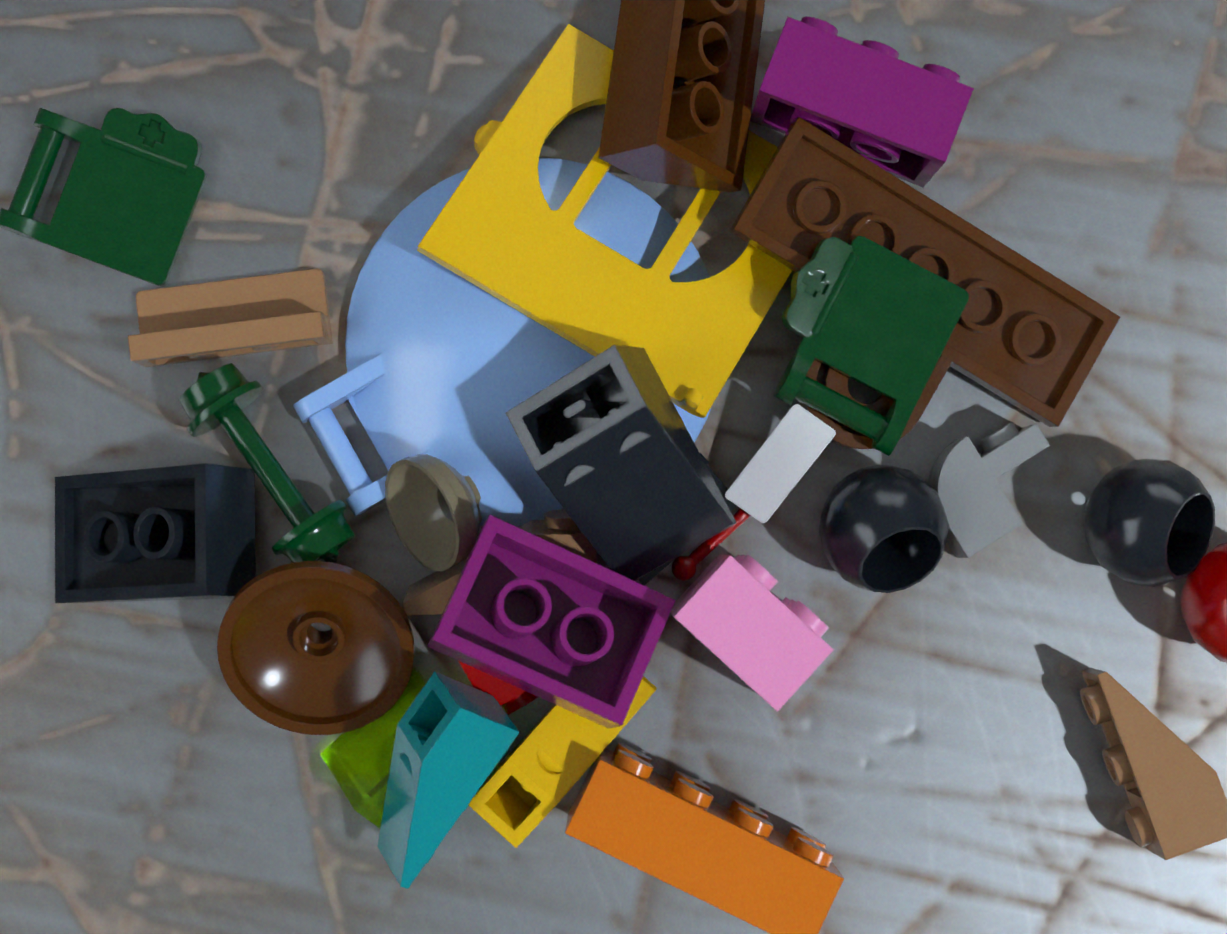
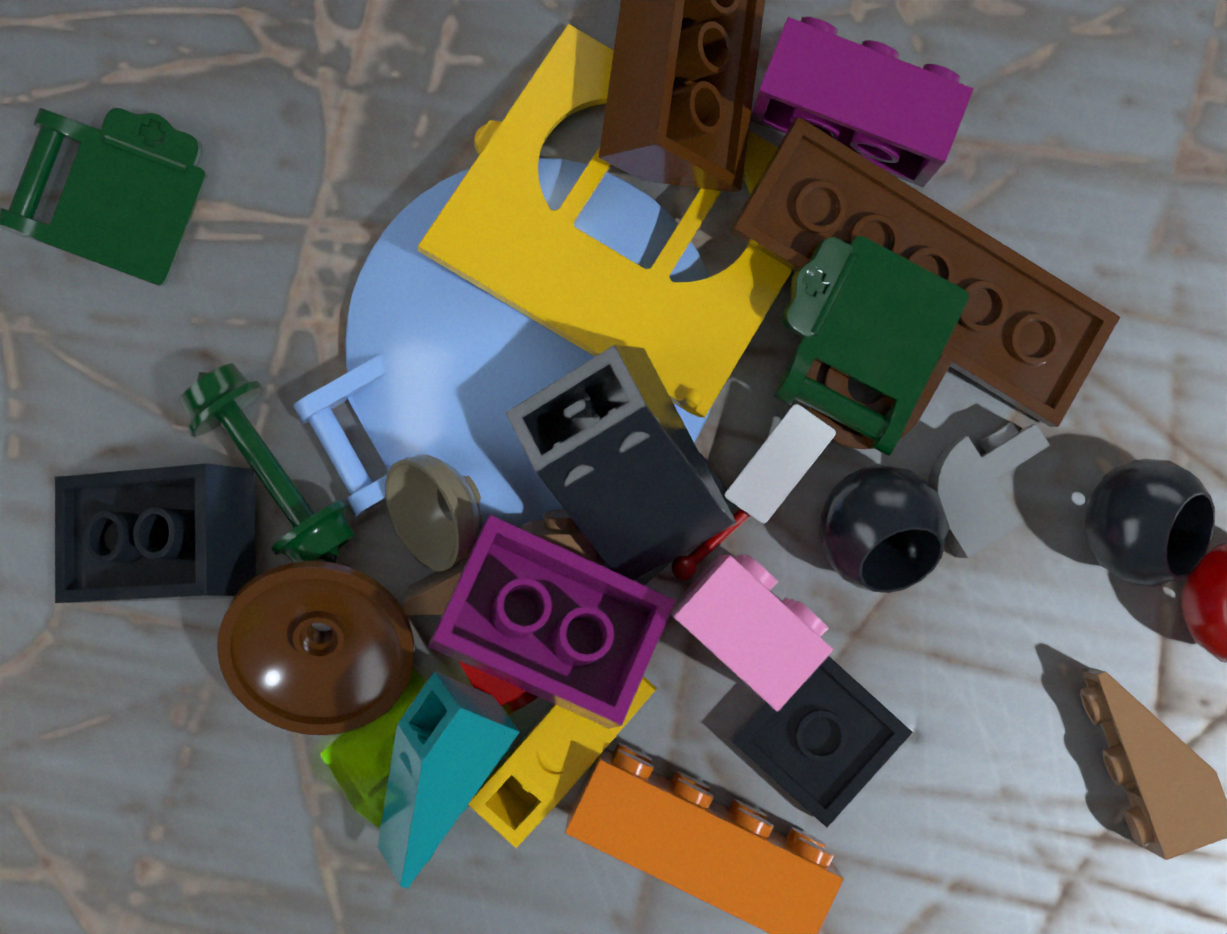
(231, 318): medium nougat panel -> none
(823, 740): none -> black plate

